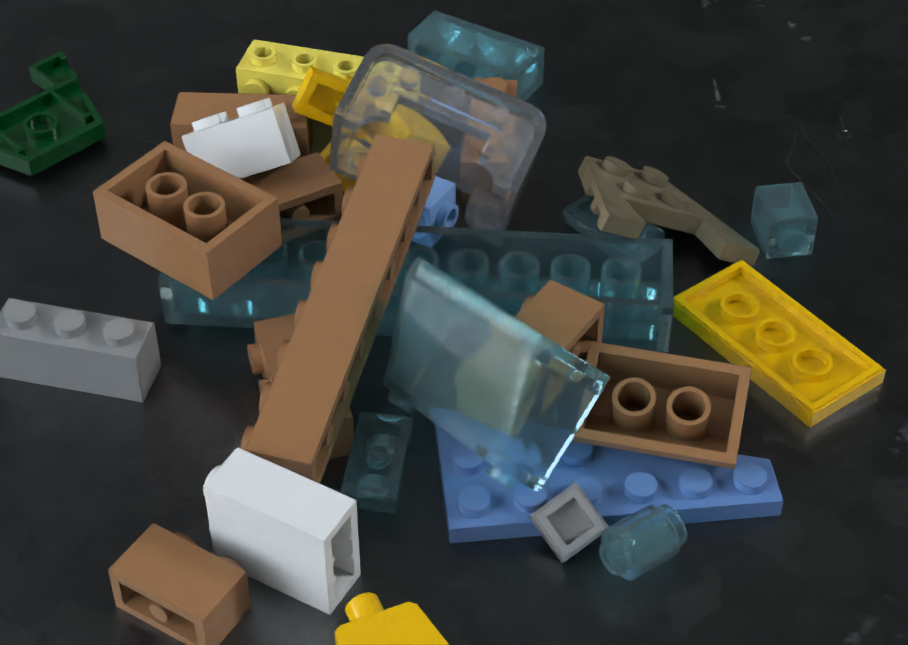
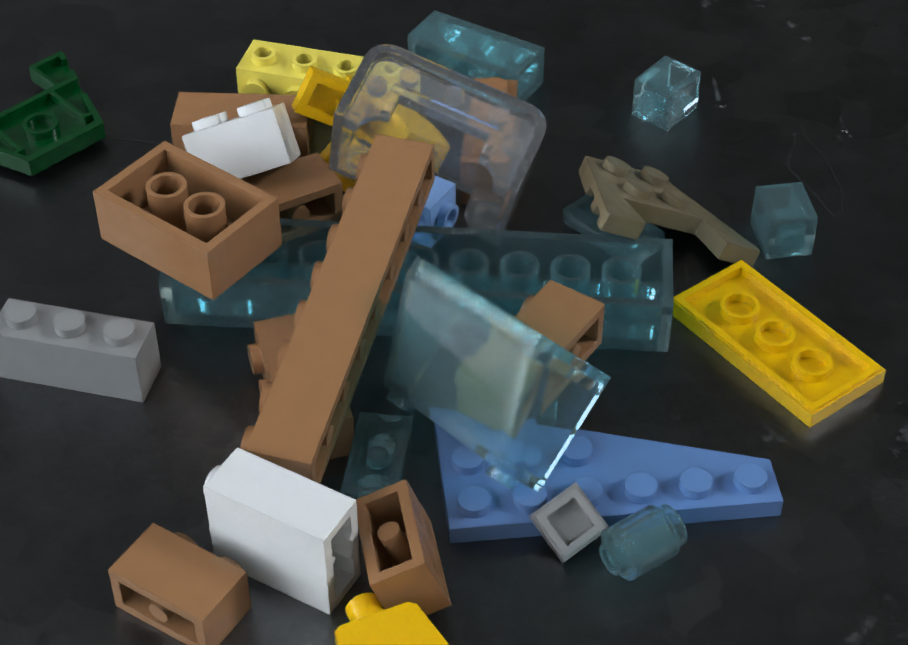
(401, 549): none -> medium nougat brick
(666, 93): none -> clear light blue brick
(667, 405): medium nougat slope -> none

